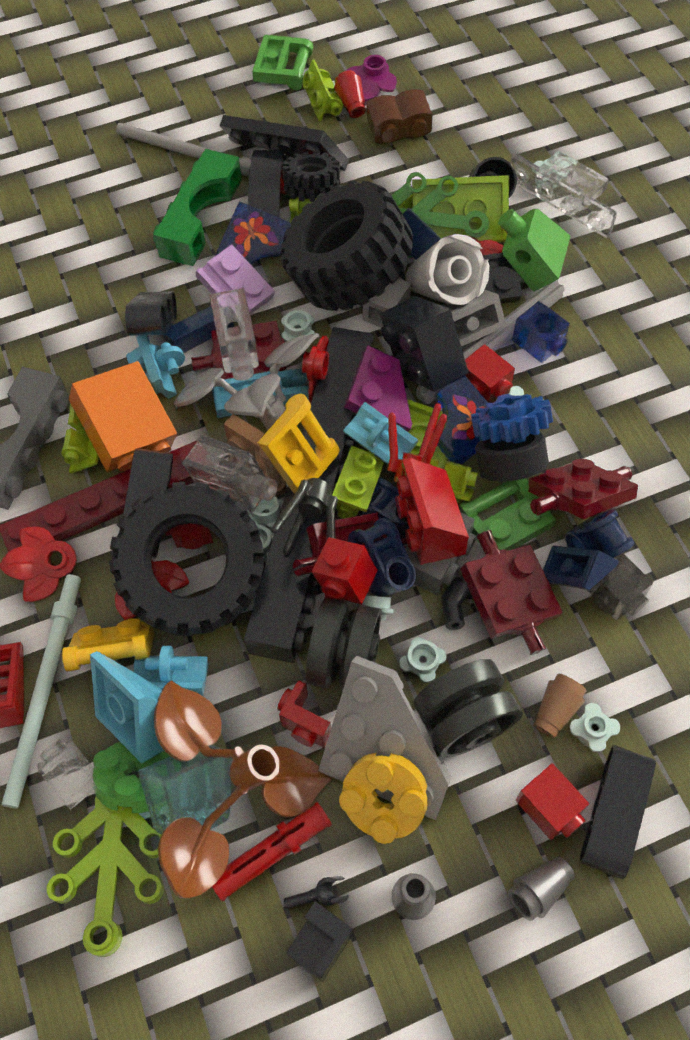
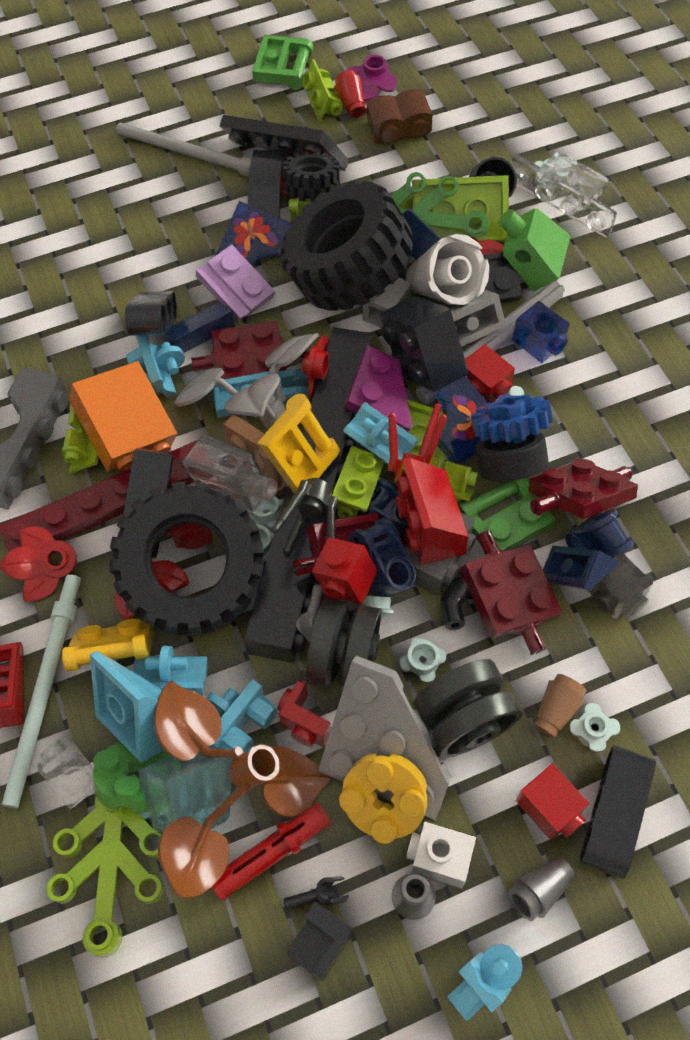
(212, 180): green arch -> none
(236, 343): clear torso -> none
(237, 710): none -> medium azure hips
(296, 324): light aqua plate -> none
(306, 621): none -> light grey hand
(441, 854): none -> white brick
(487, 980): none -> medium azure hips

